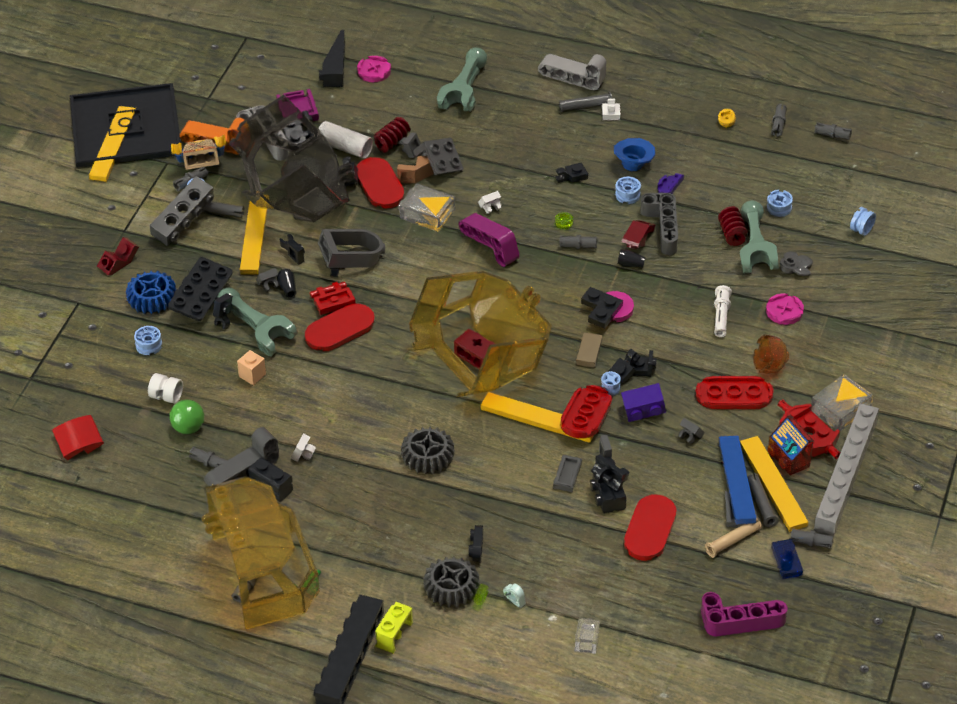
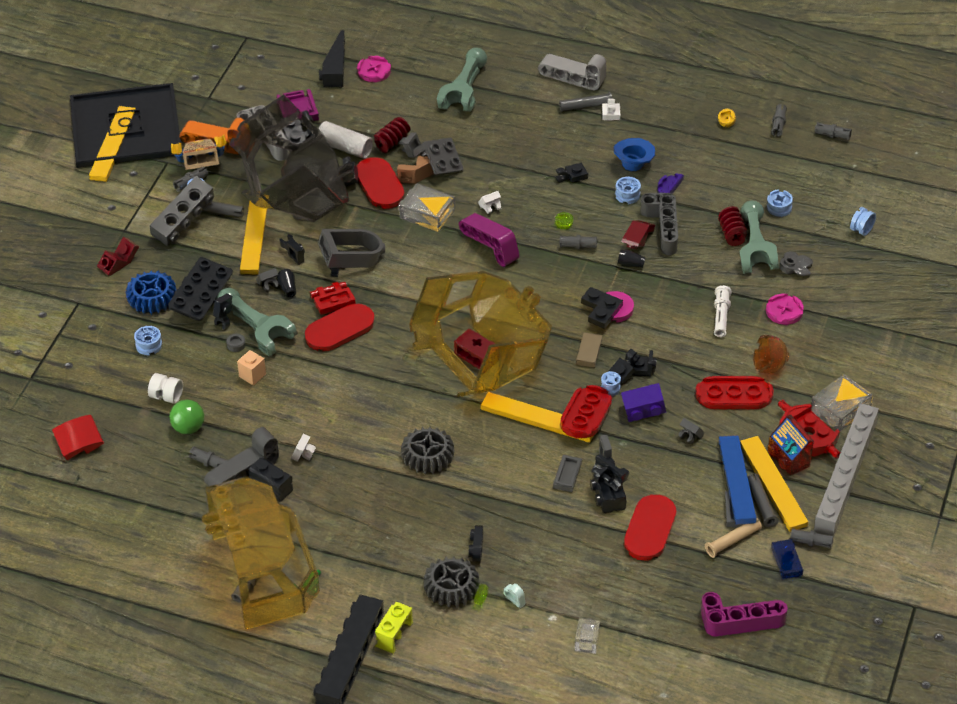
(236, 342): none -> dark grey tile

